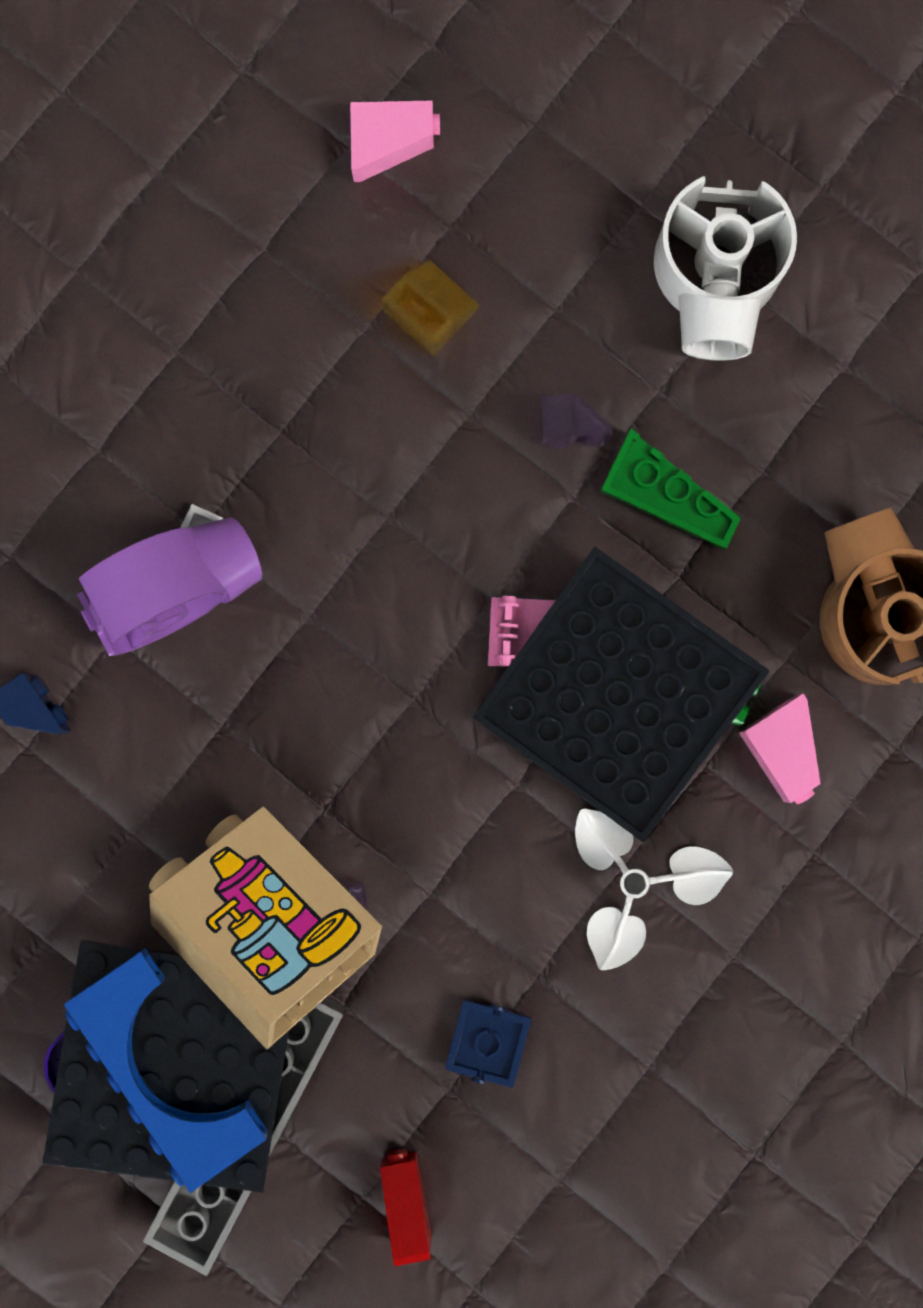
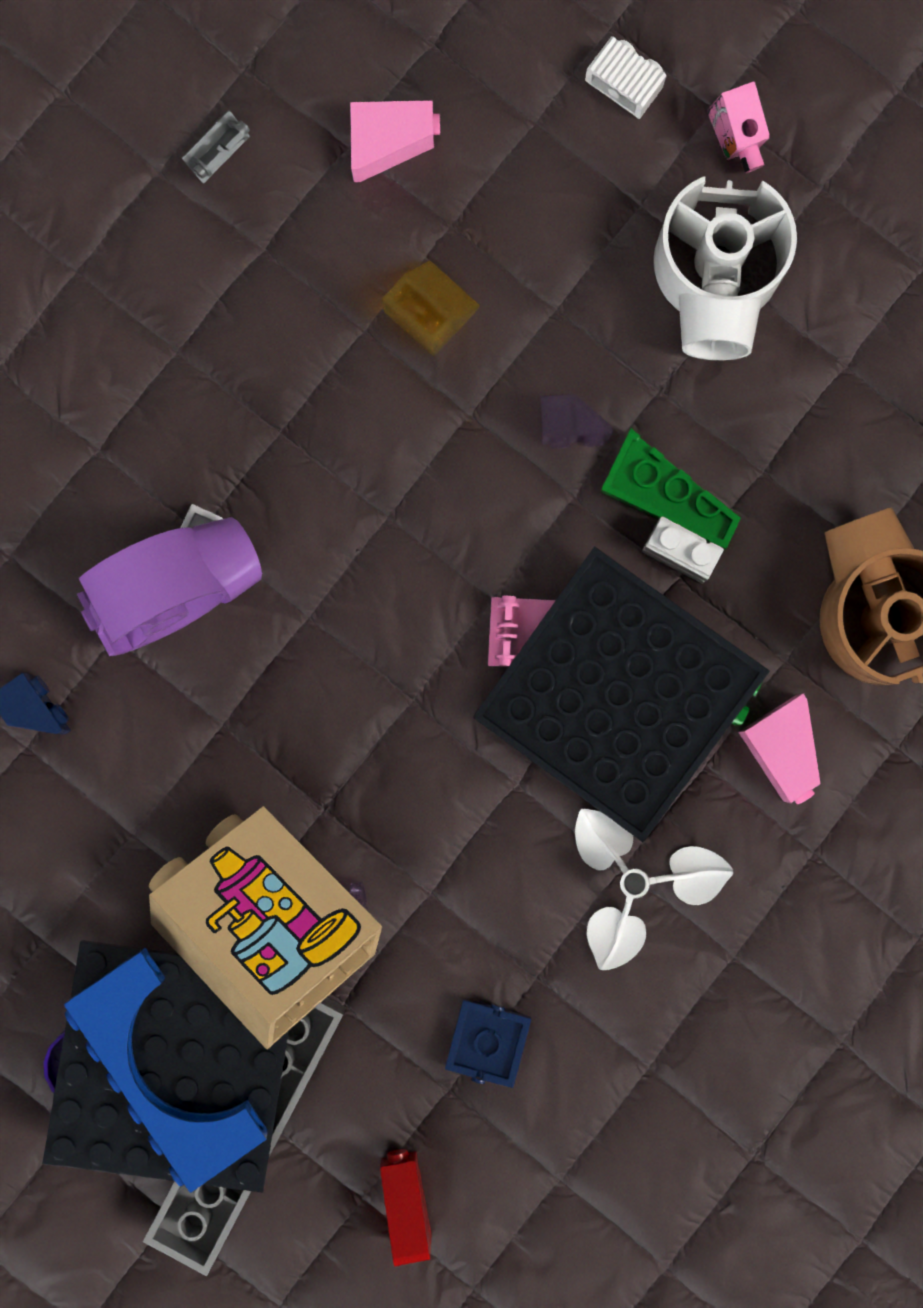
(216, 146): none -> dark grey hinge
(626, 76): none -> white brick
(682, 550): none -> white brick
(740, 125): none -> bright pink torso

